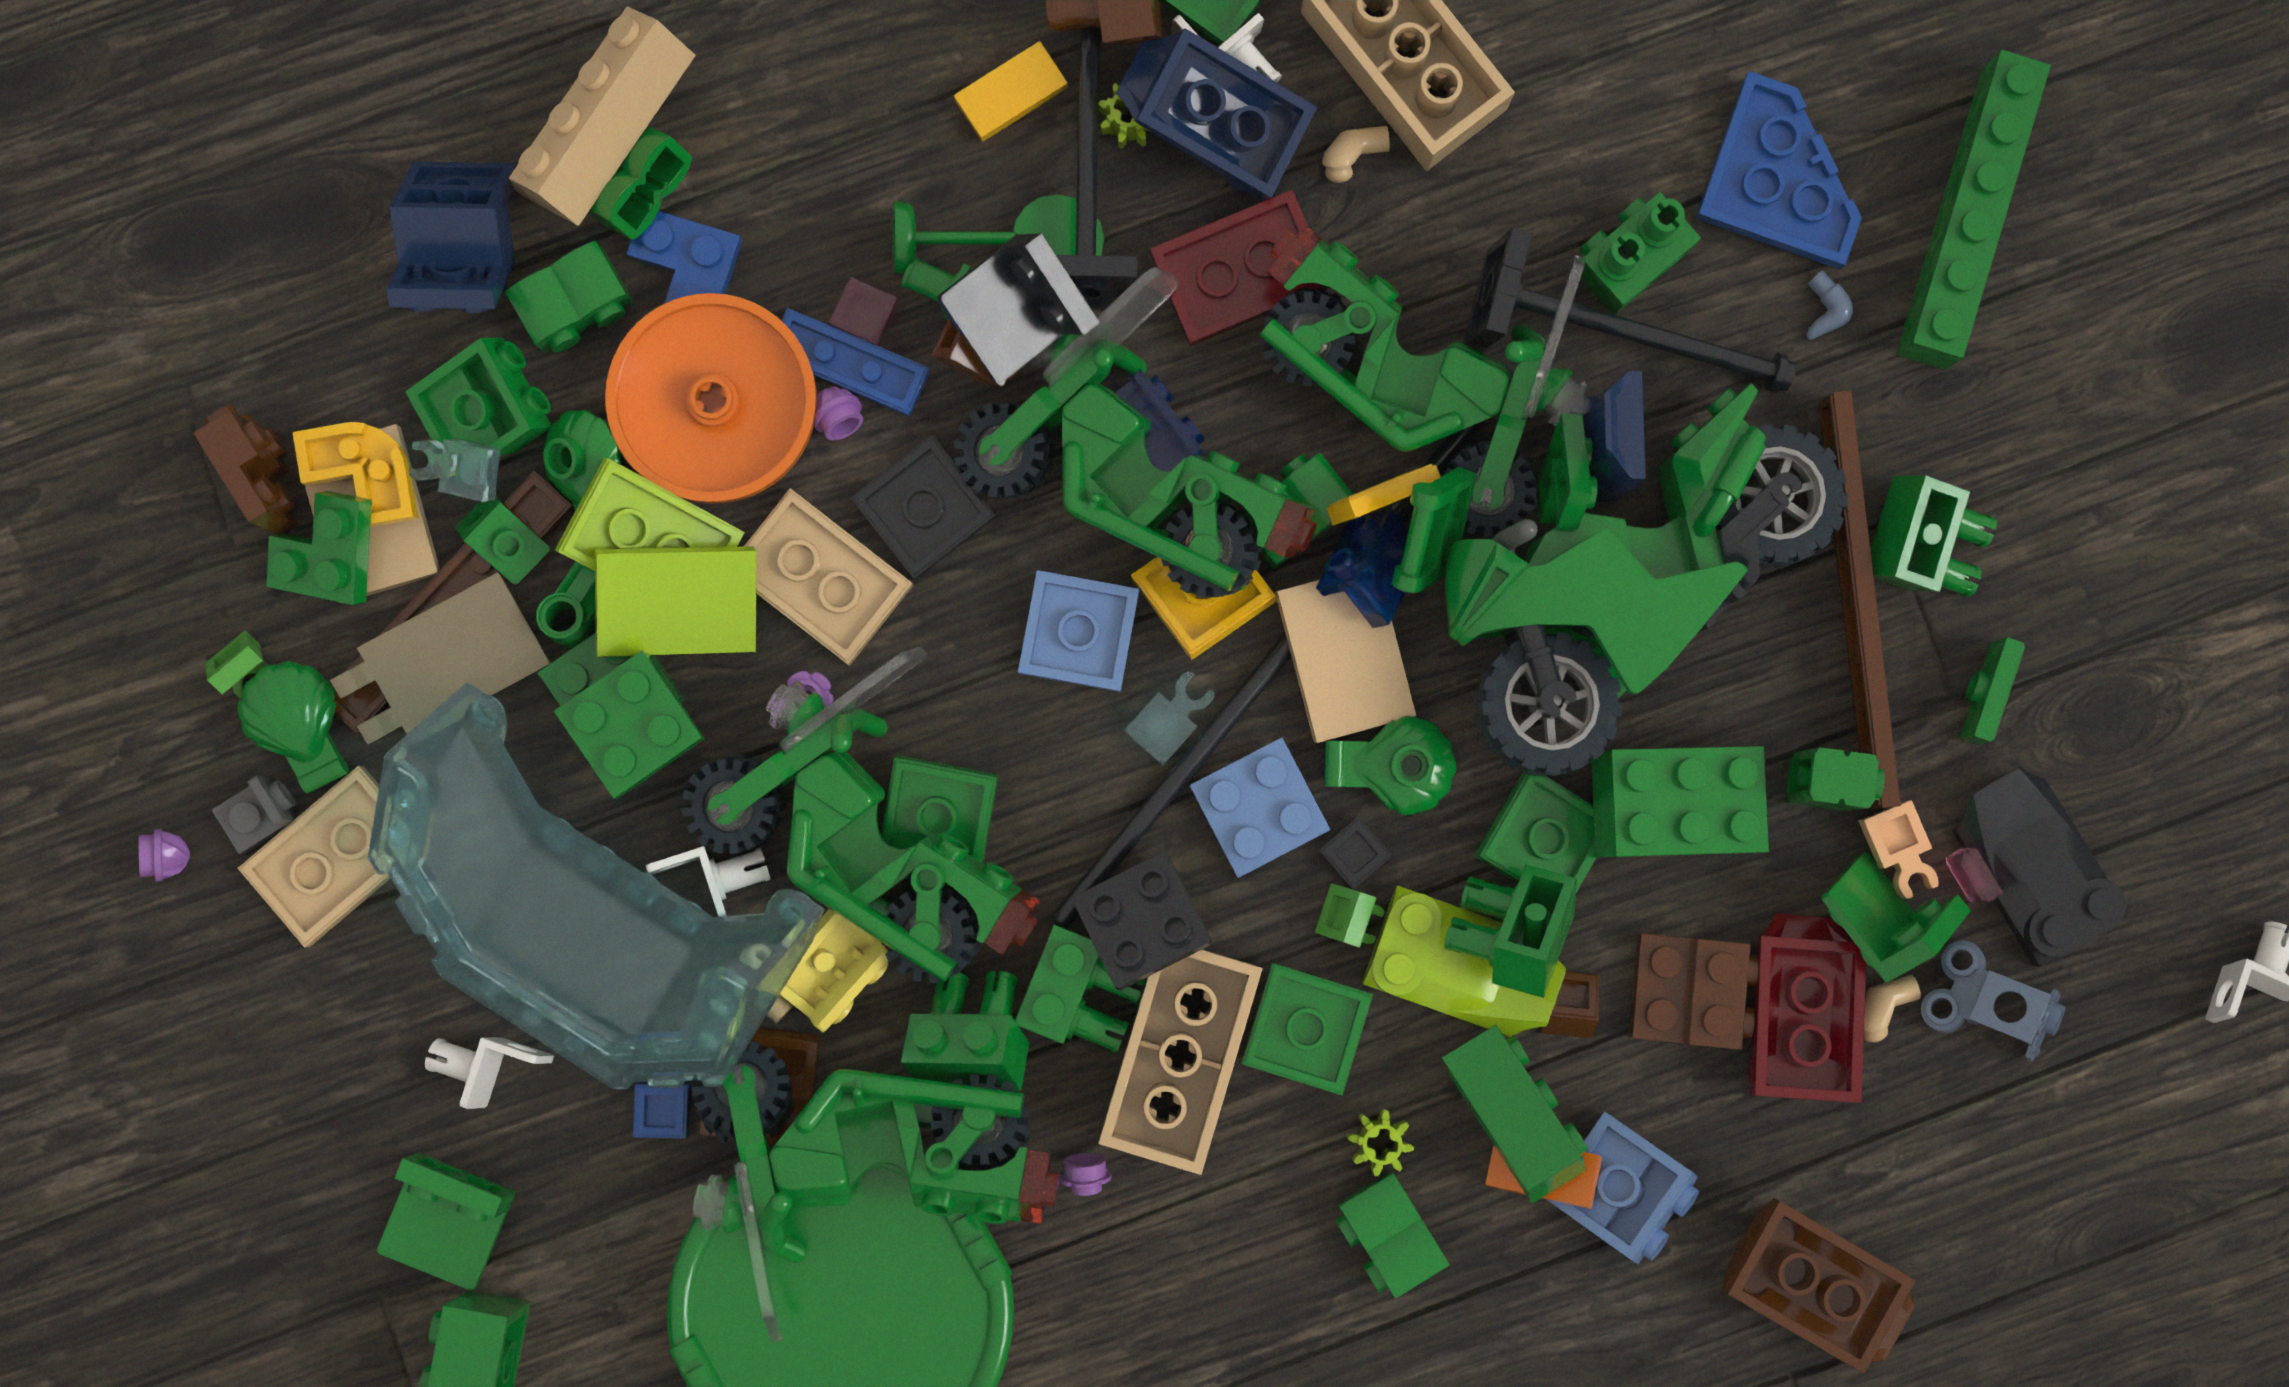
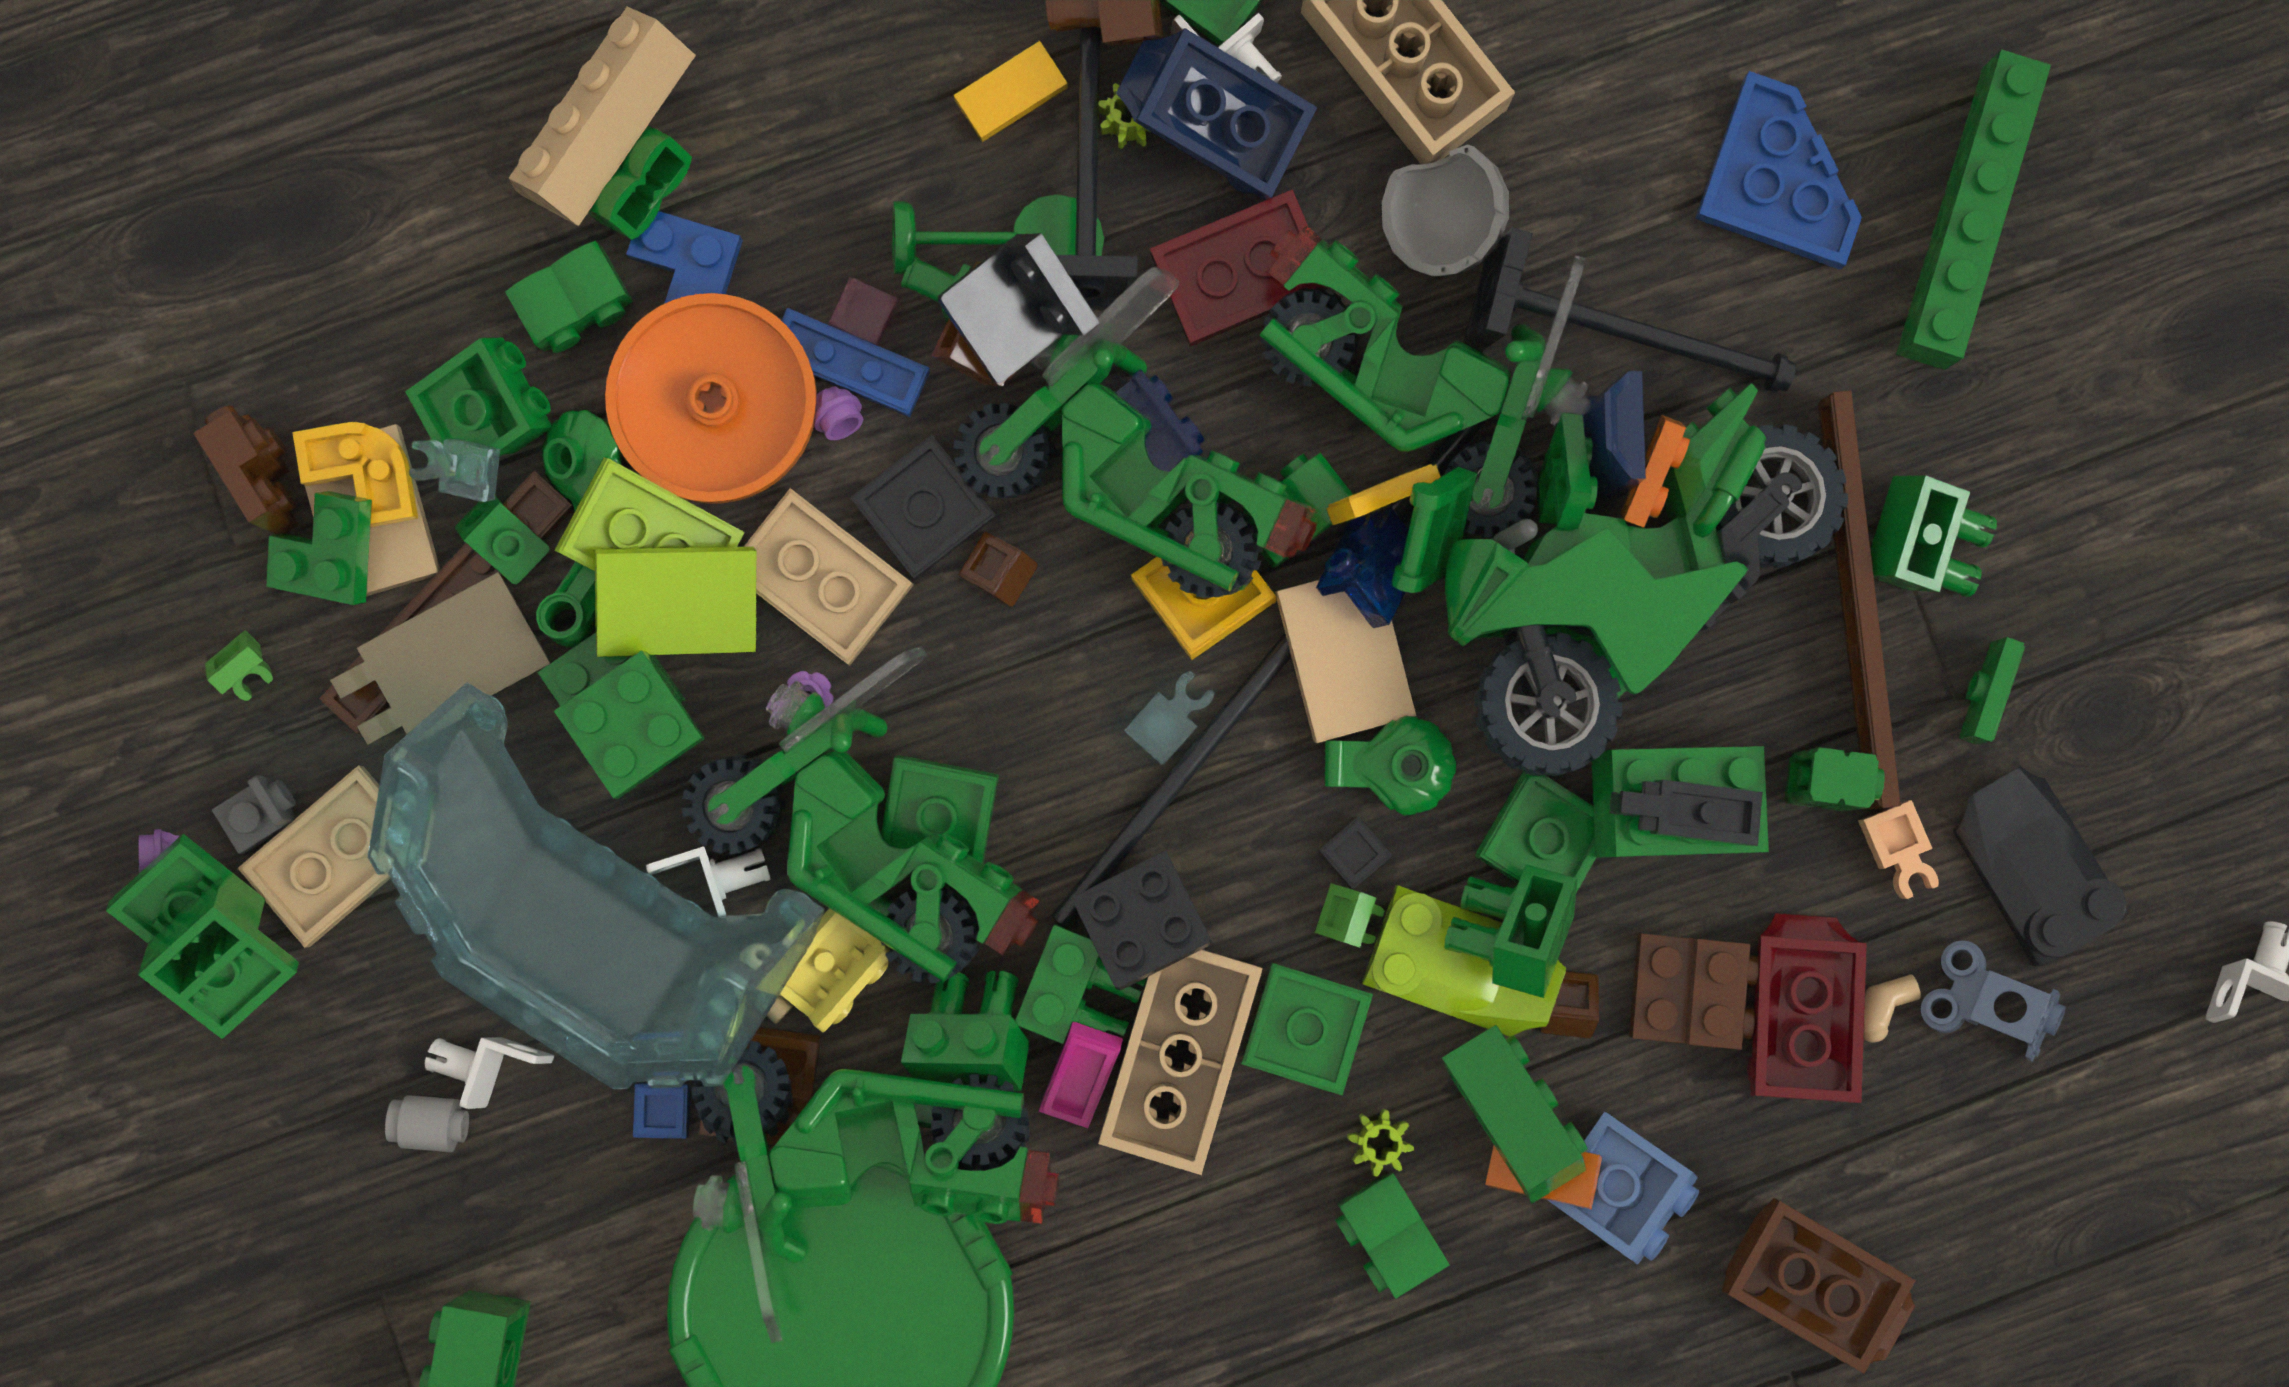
(202, 936): none -> green bracket
(290, 714): green animal -> none
(426, 1123): none -> light grey brick
(445, 1220): green bracket -> none
(452, 236): dark blue bracket -> none
(998, 569): none -> reddish brown slope
(1078, 631): medium blue plate -> none
(1080, 1074): none -> dark pink tile
(1085, 1173): medium lavender plate -> none
(1259, 807): medium blue plate -> none
(1349, 146): tan arm -> none
(1446, 212): none -> light grey cylinder
(1638, 251): green brick -> none
(1665, 450): none -> orange plate
(1693, 811): none -> black hinge
(1835, 300): sand blue animal -> none
(1884, 925): green bracket -> none
(1973, 875): clear pink tile -> none

